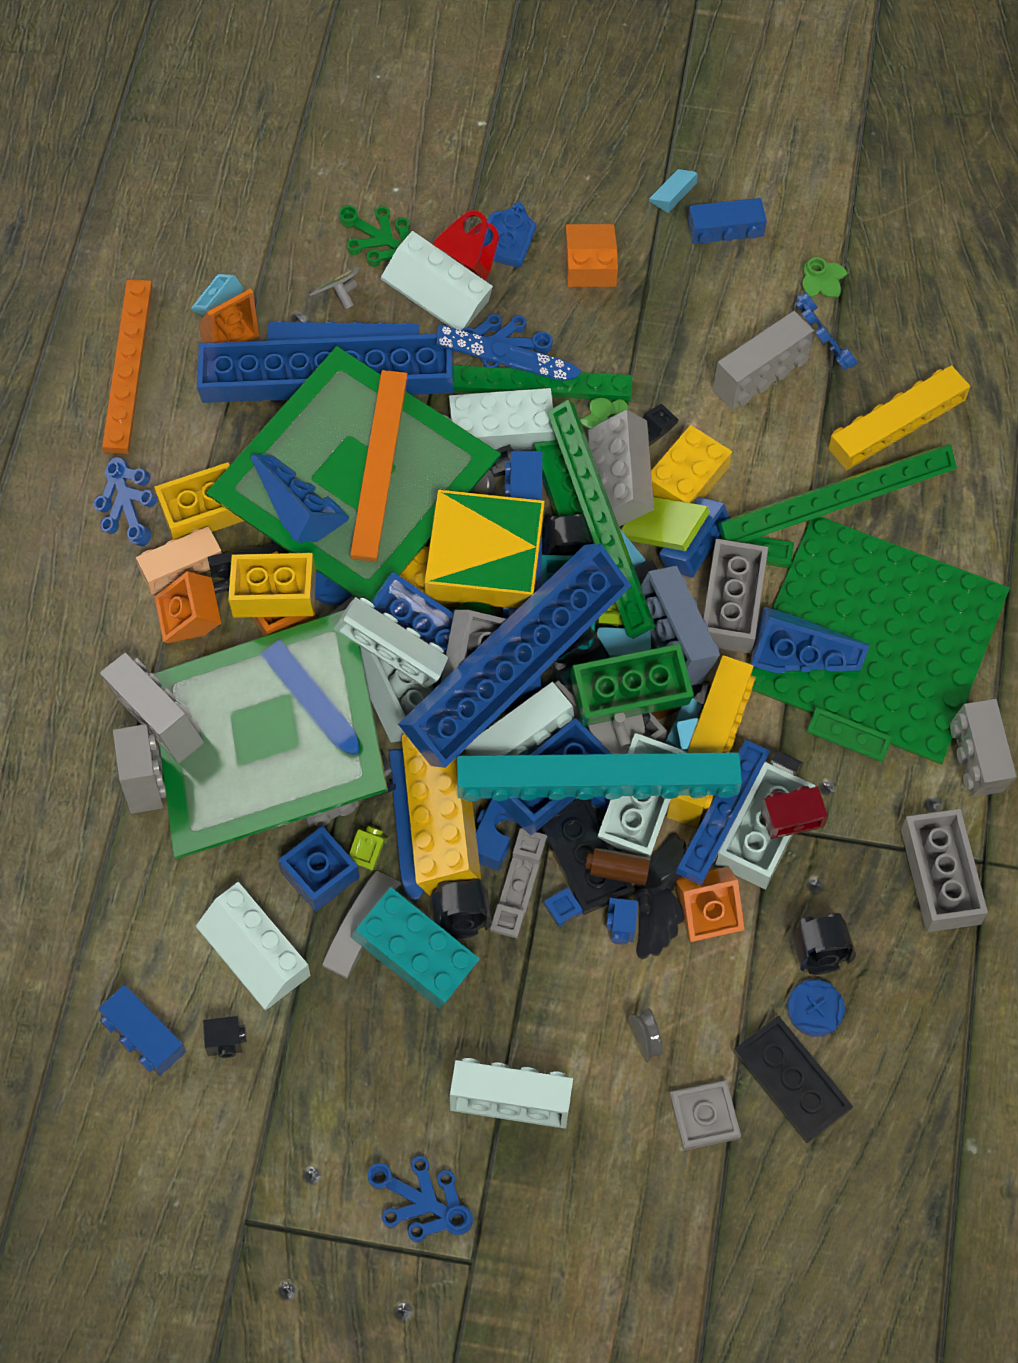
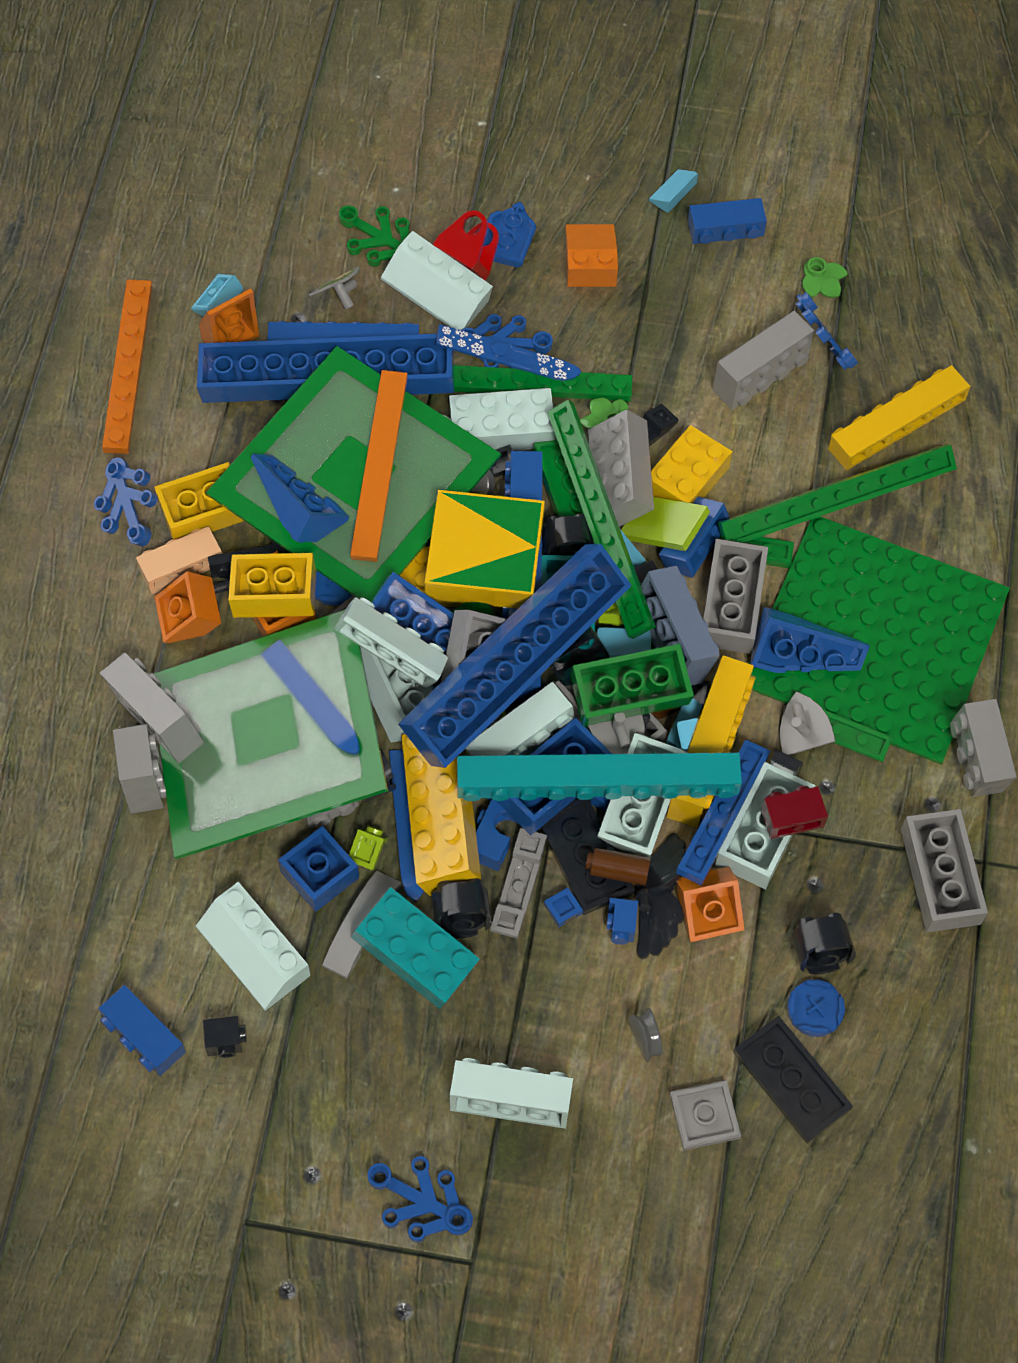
(804, 726): none -> light grey shield

